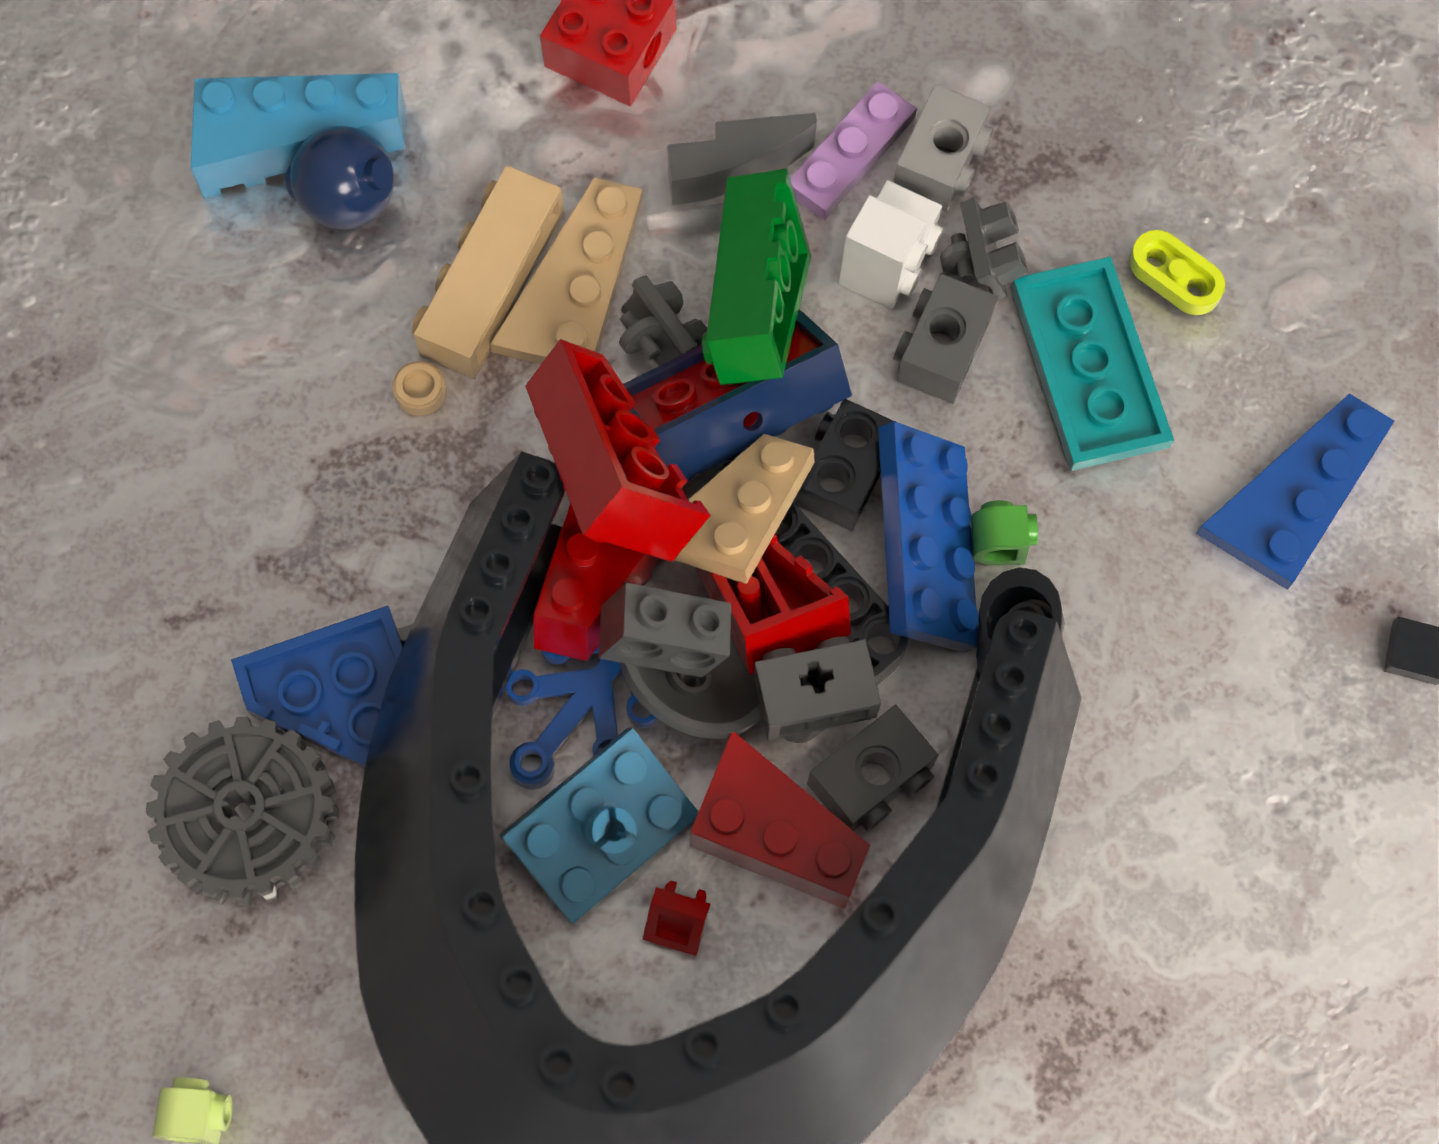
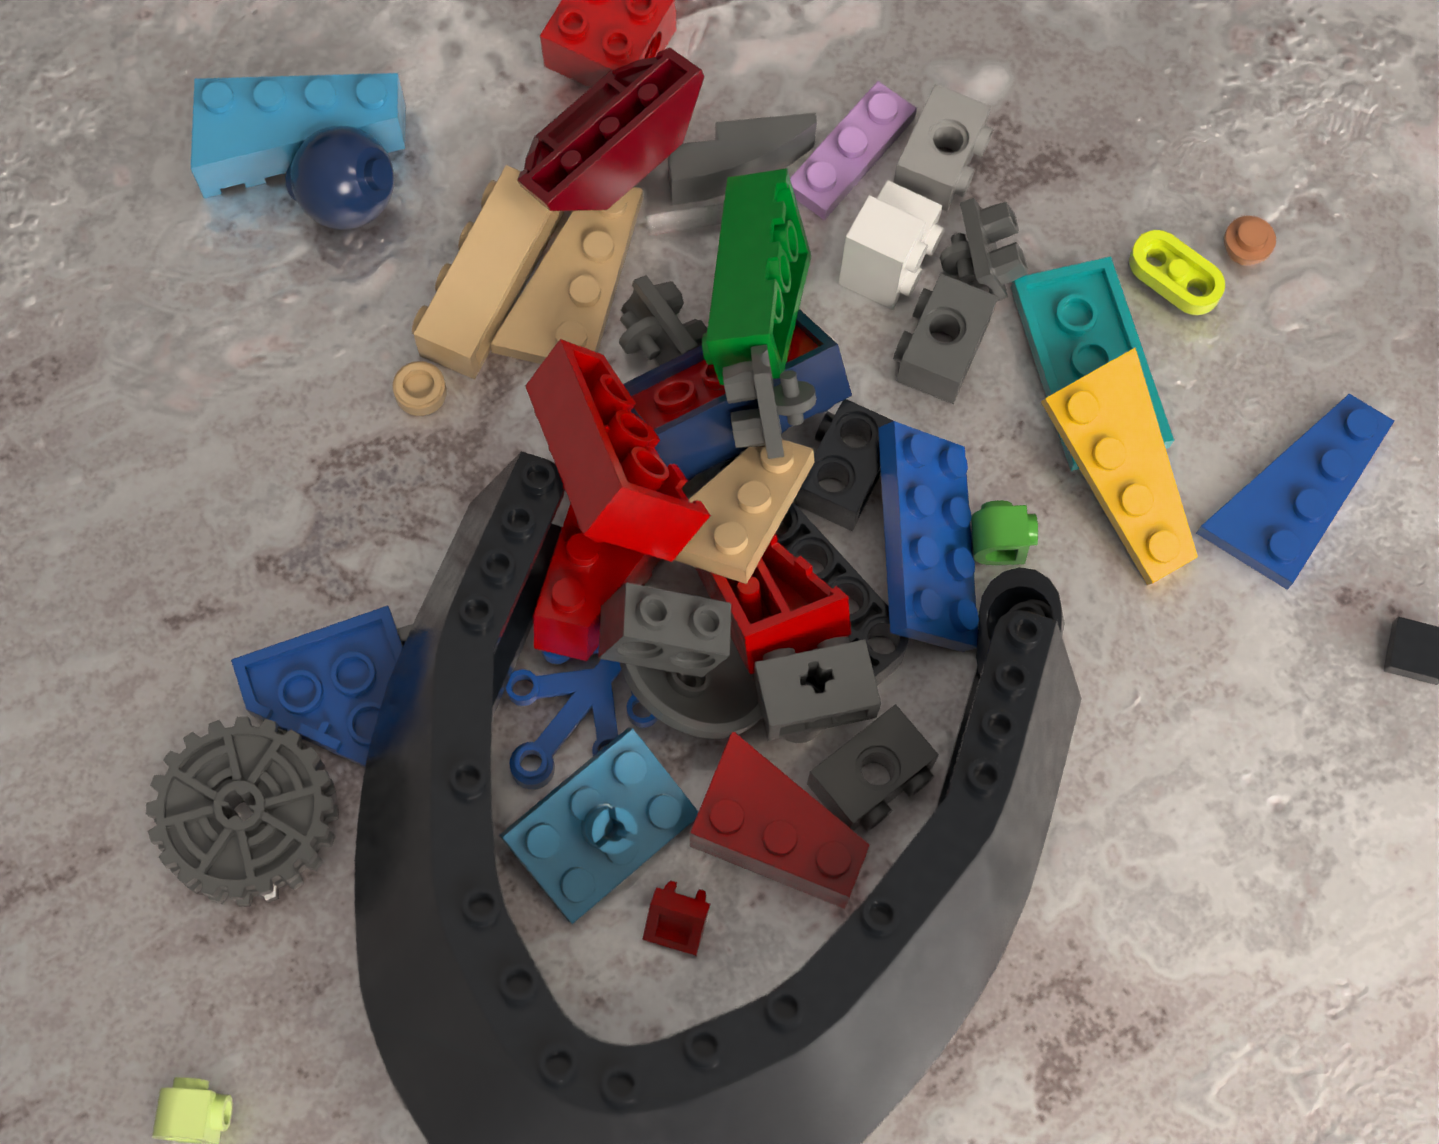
(613, 134): none -> dark red wedge
(755, 381): none -> dark grey hips
(1123, 457): none -> yellow wing
(1249, 240): none -> nougat plate

